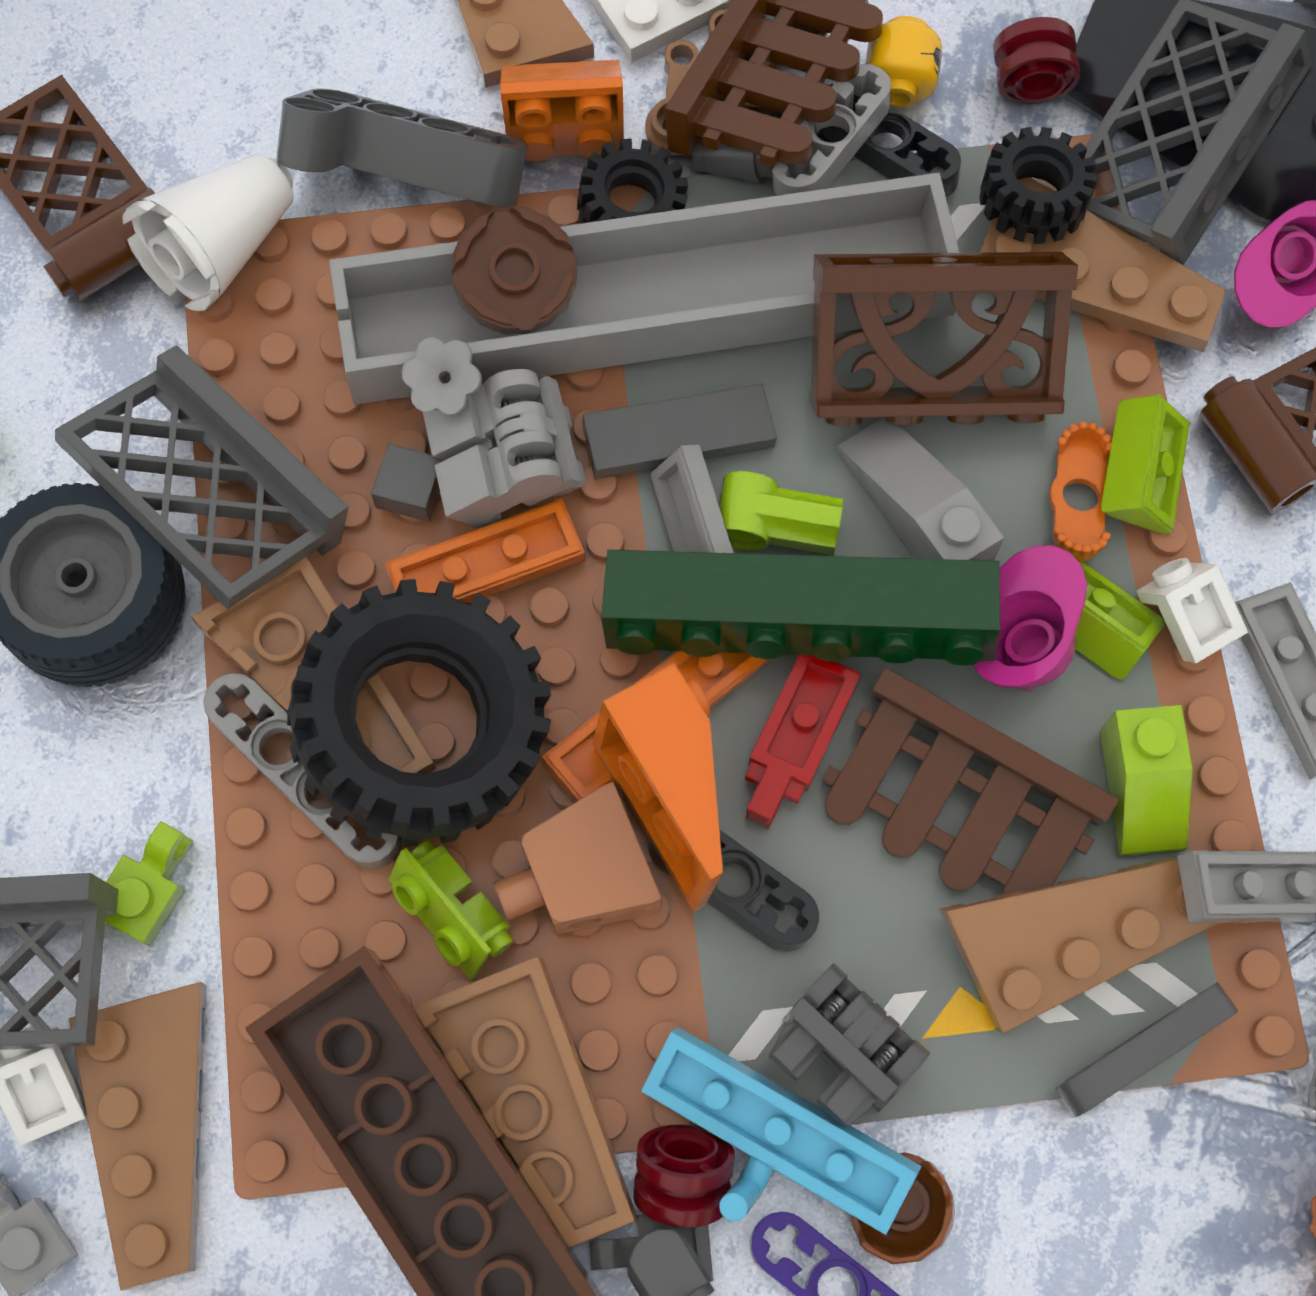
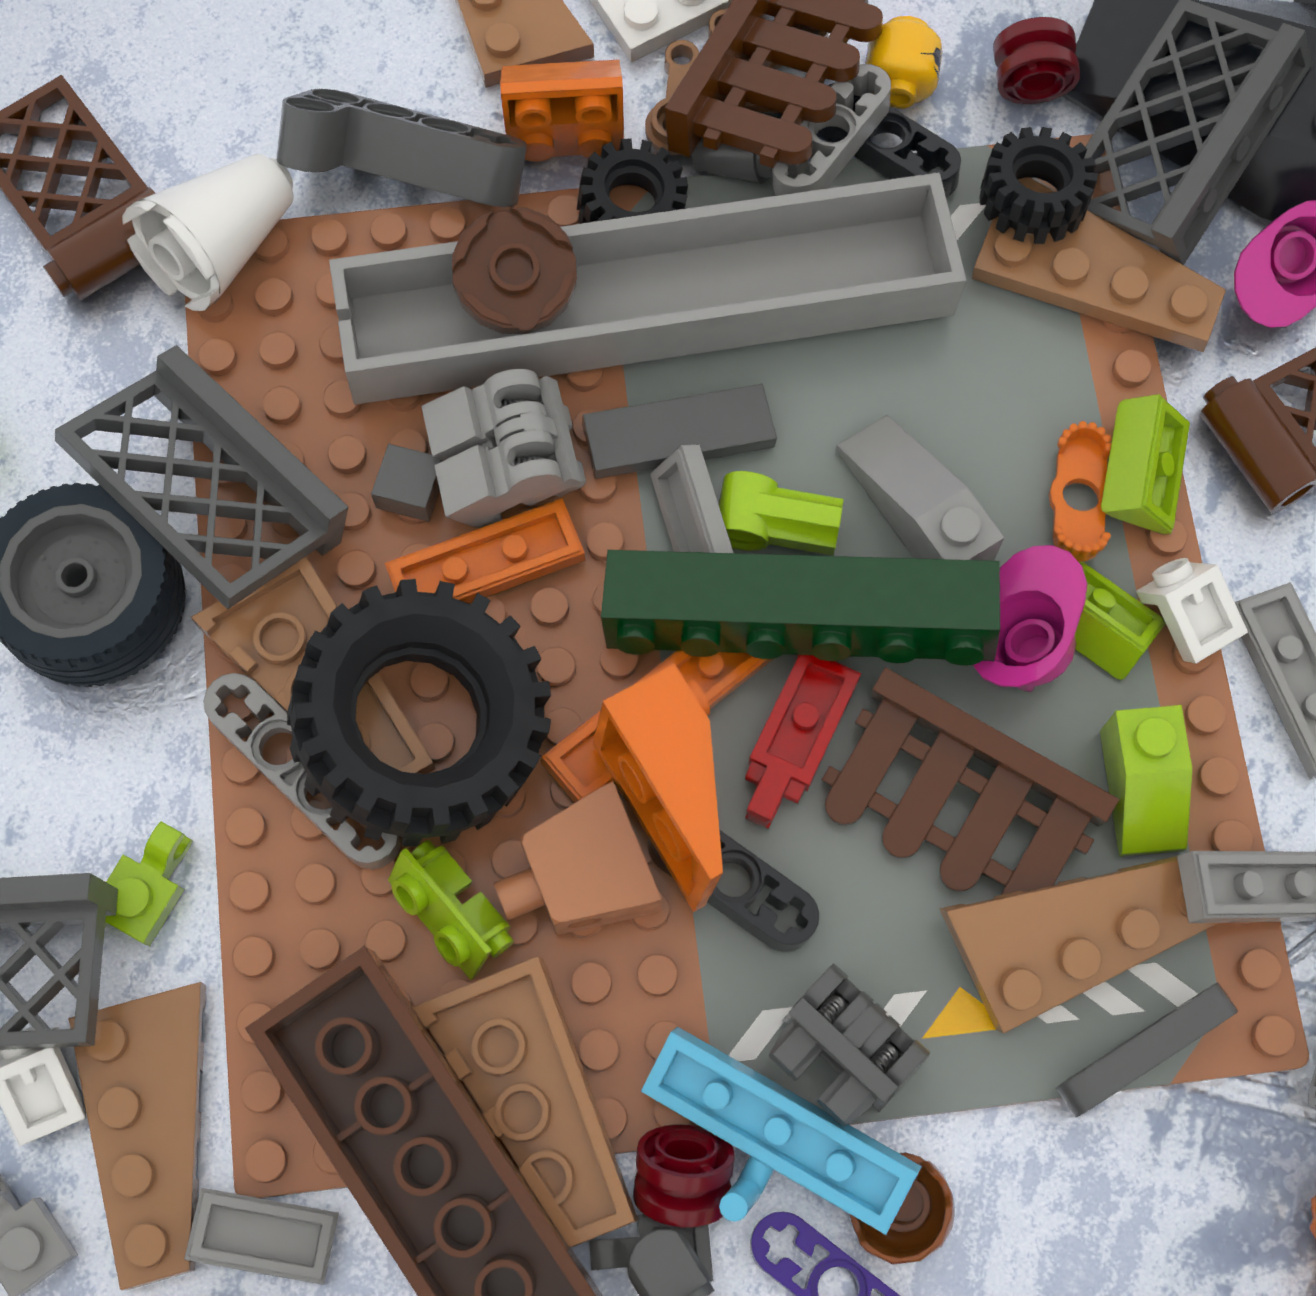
(261, 1236): none -> light grey tile
(428, 372): light grey plant -> none
(877, 277): reddish brown fence -> none

